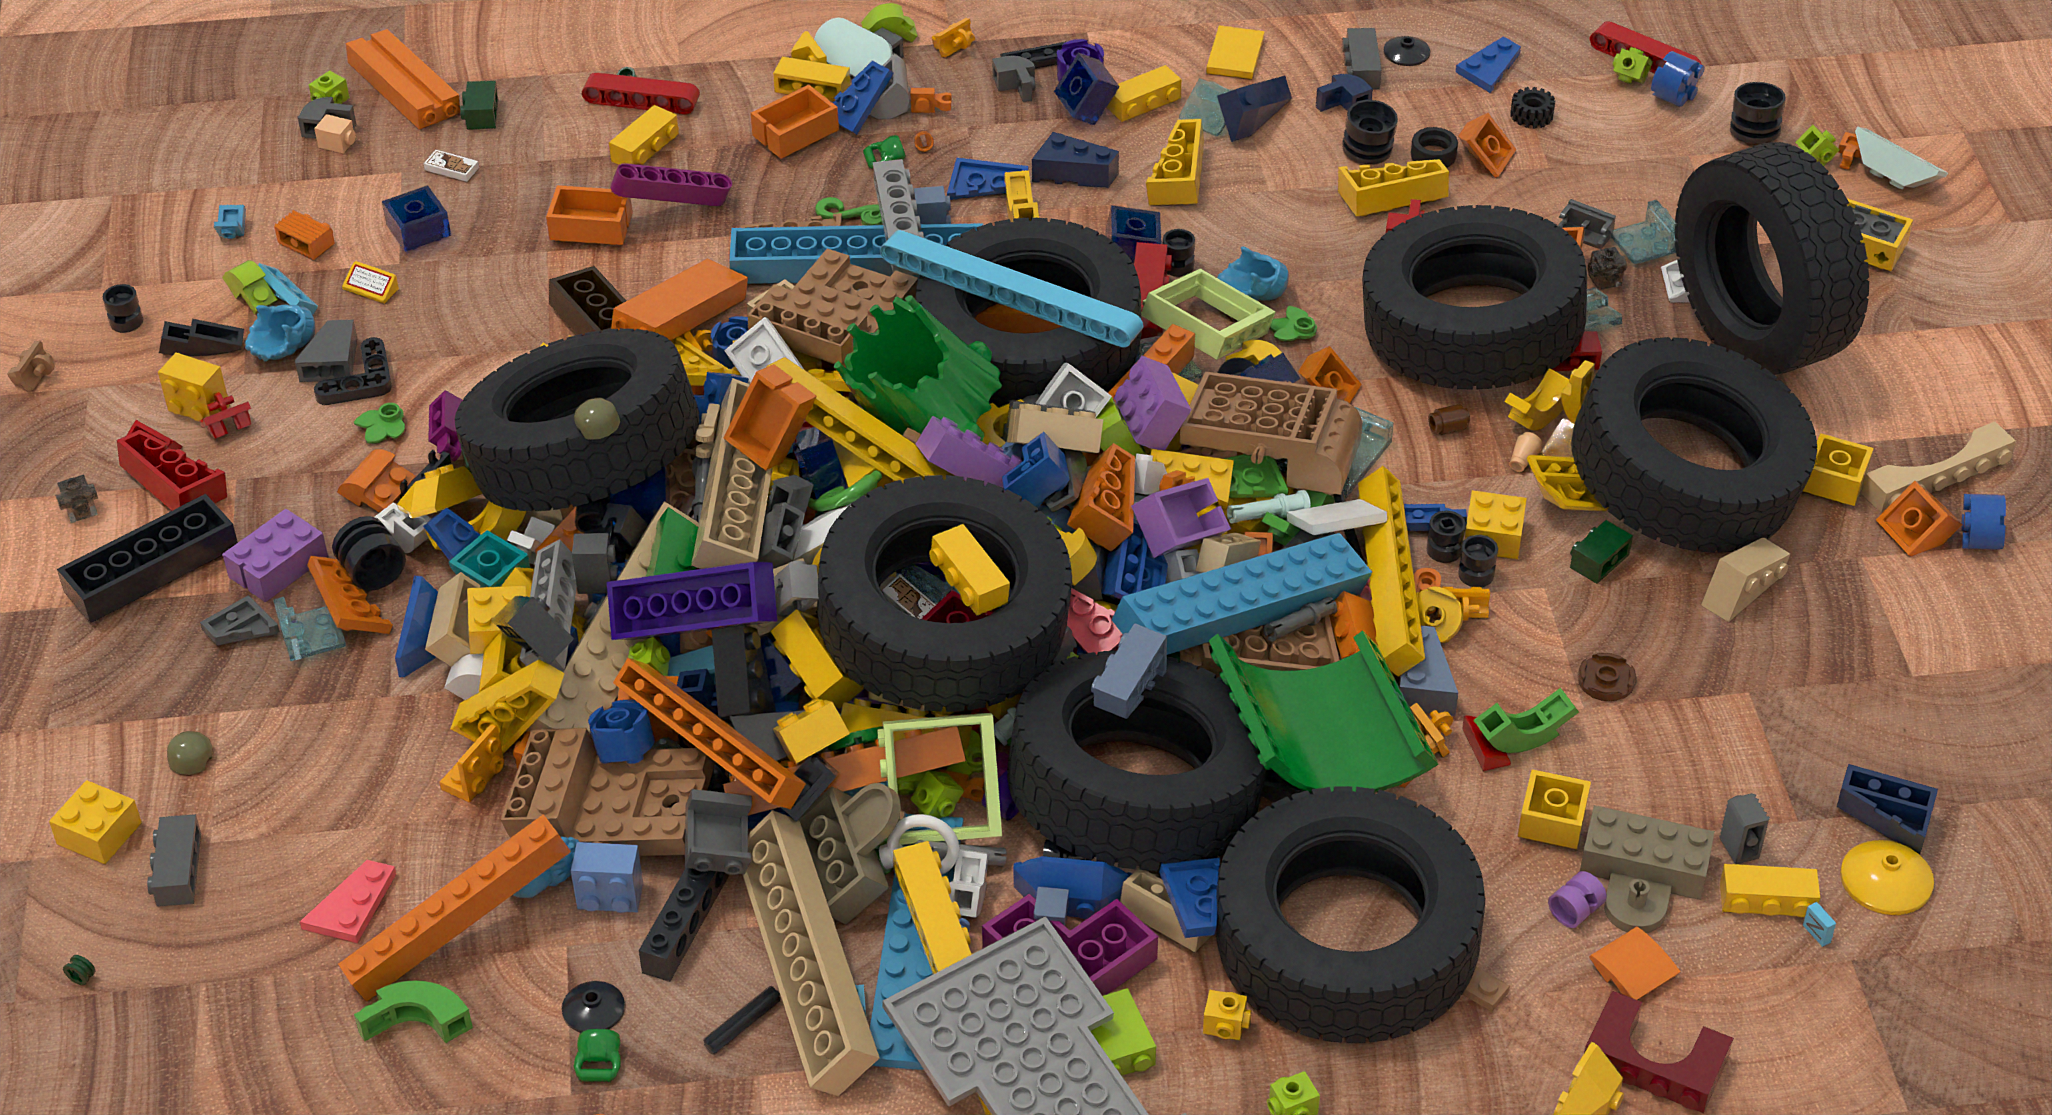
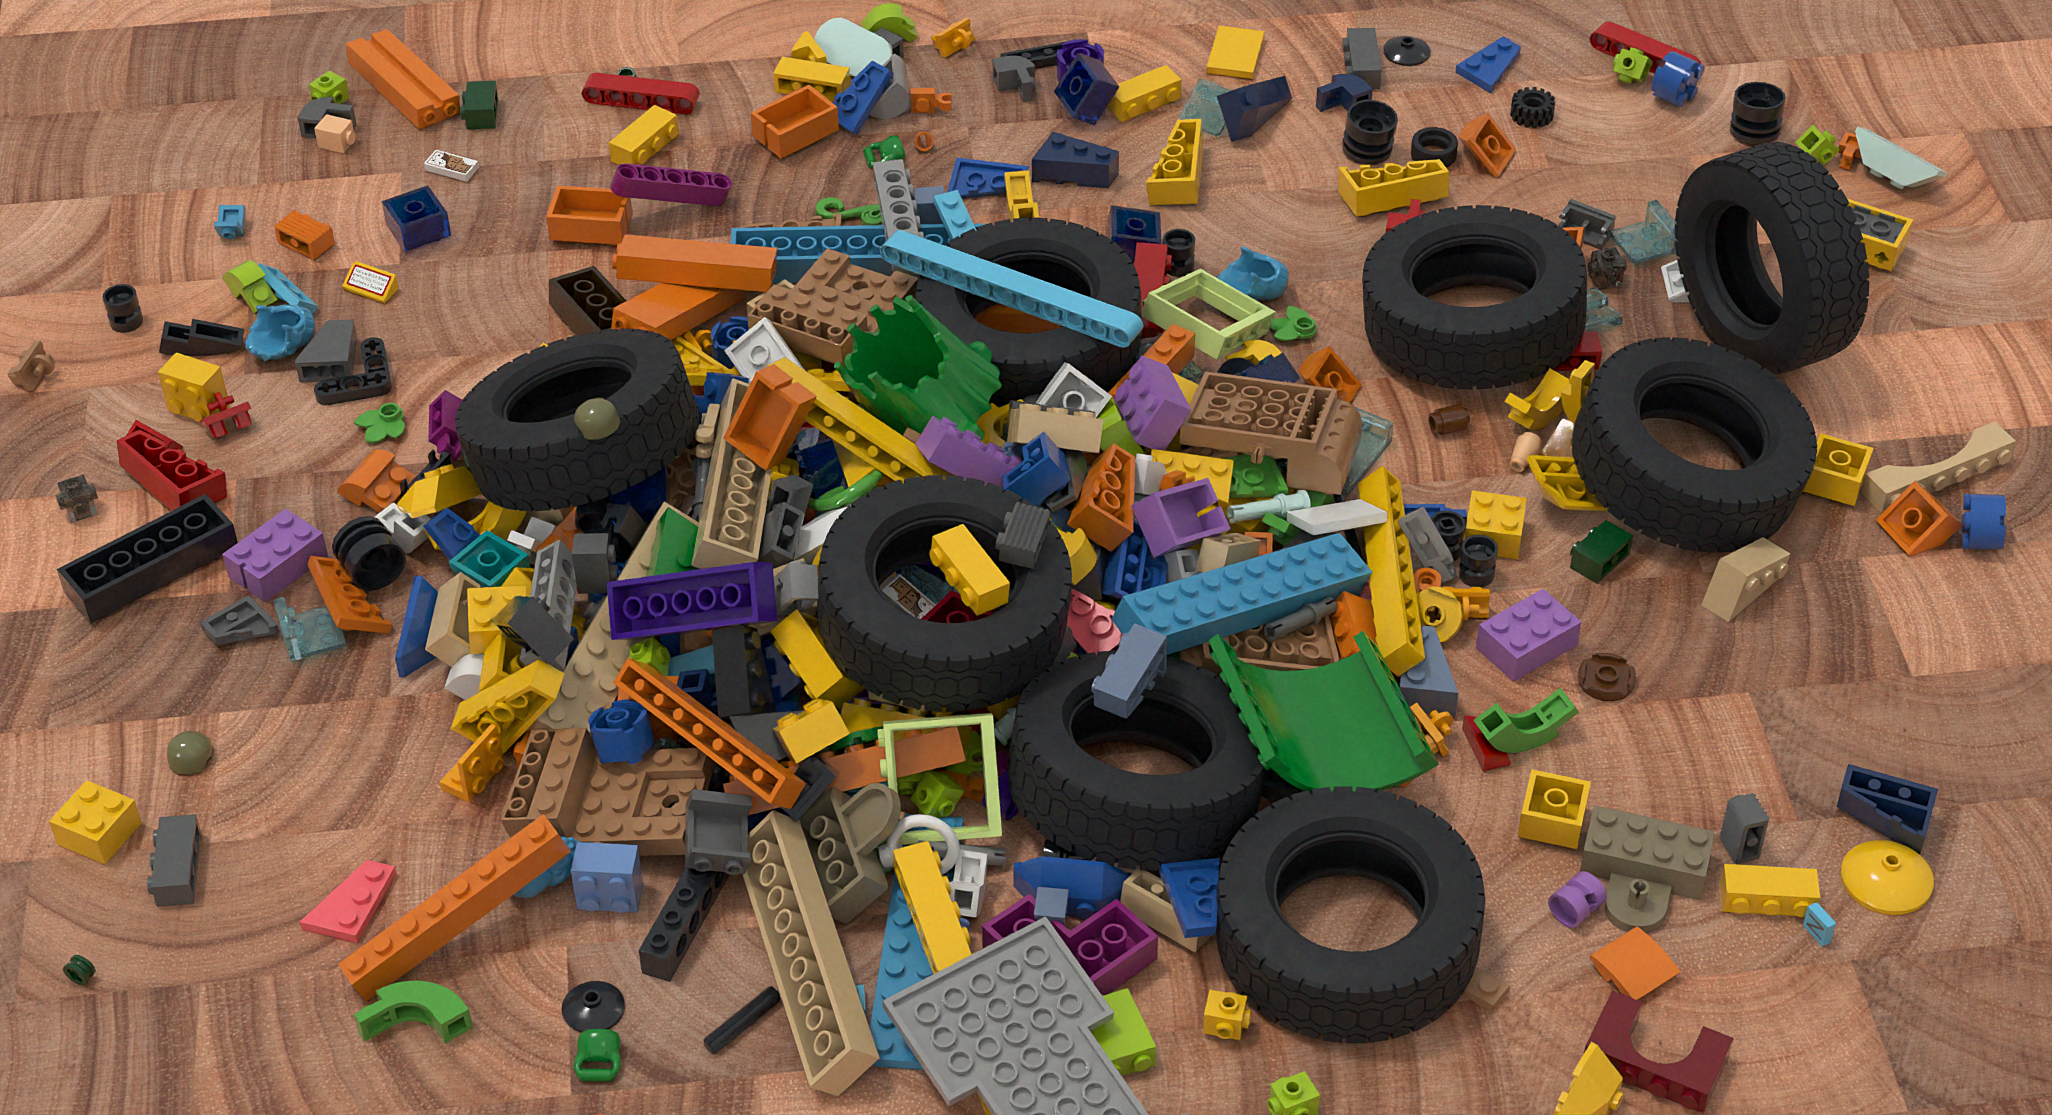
(695, 263): none -> orange brick
(953, 213): none -> medium azure plate
(1023, 535): none -> dark grey brick
(1428, 543): none -> light grey hinge
(1528, 635): none -> medium lavender brick

